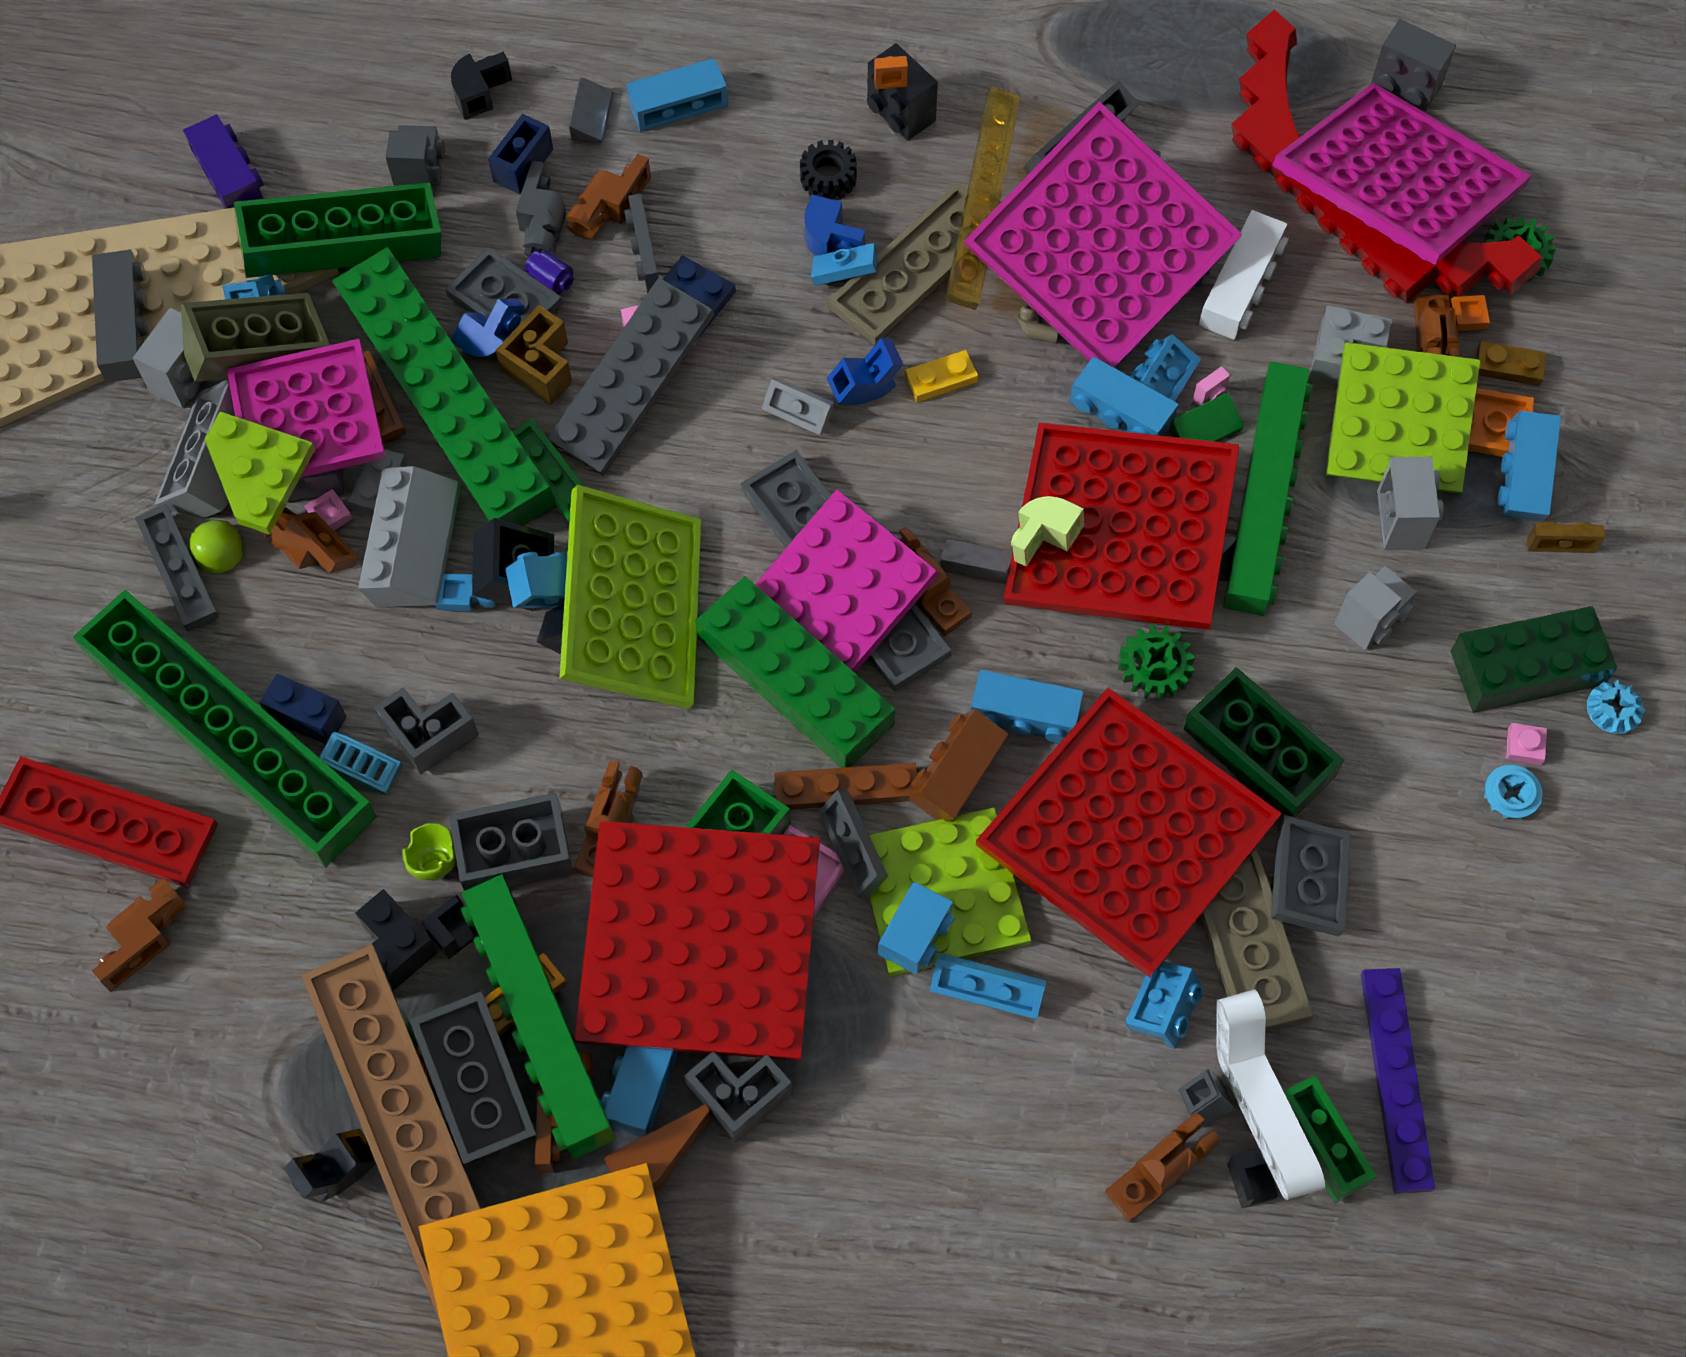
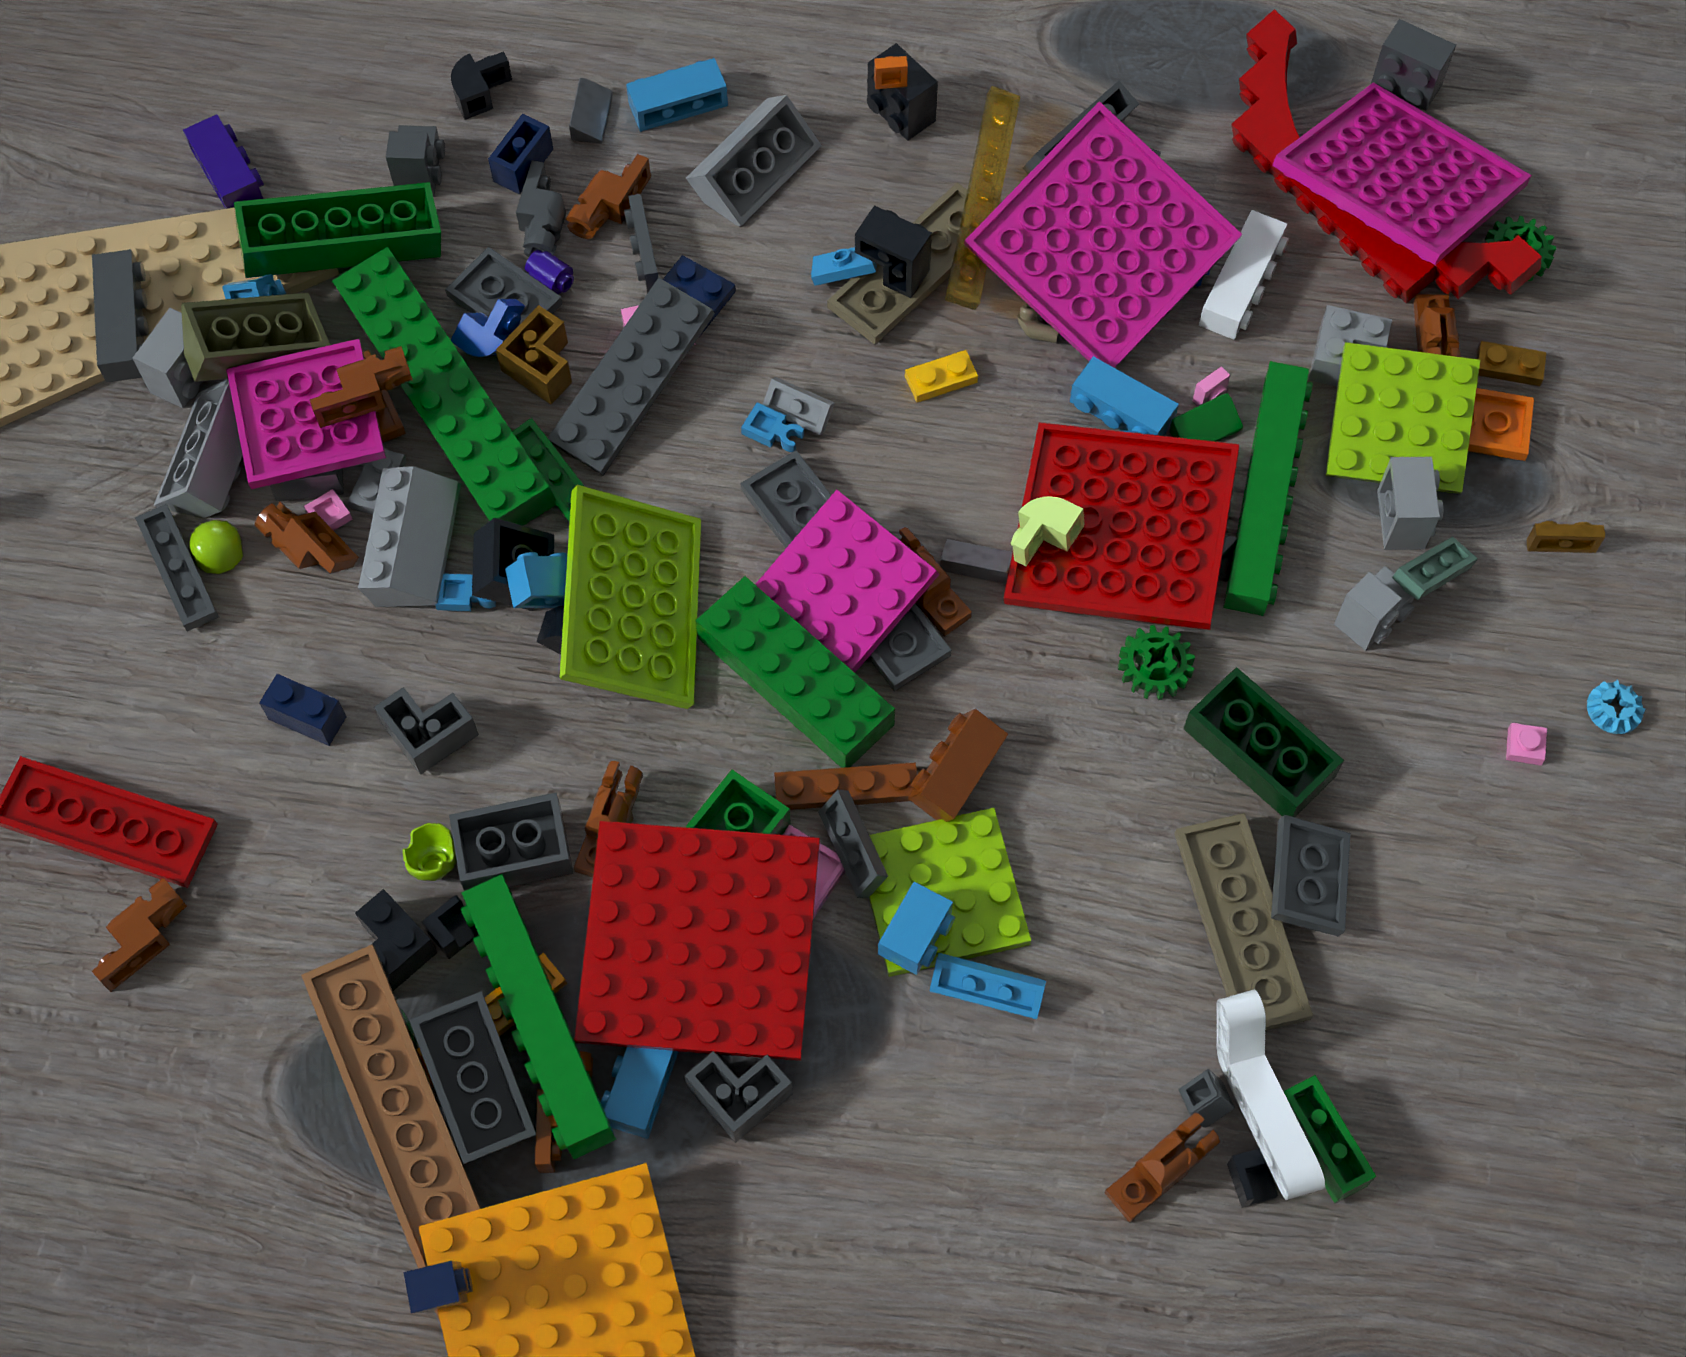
(226, 728): green brick -> none
(256, 468): lime plate -> none
(333, 1168): black brick -> none
(339, 742): medium azure slope -> none
(362, 387): none -> dark orange plate
(437, 1286): none -> dark blue brick
(663, 1147): dark orange slope -> none
(754, 160): none -> light grey slope
(769, 425): none -> dark azure plate
(825, 228): blue brick -> none
(828, 155): black tyre -> none
(867, 378): blue brick -> none
(896, 246): none -> black brick
(1027, 705): dark azure brick -> none
(1128, 831): red plate -> none
(1166, 1003): dark azure bracket -> none
(1167, 367): dark azure bracket -> none
(1397, 1081): dark purple plate -> none
(1434, 568): none -> sand green plate
(1470, 312): orange plate -> none
(1512, 777): medium azure gear -> none
(1529, 465): dark azure brick -> none
(1533, 659): dark green brick -> none

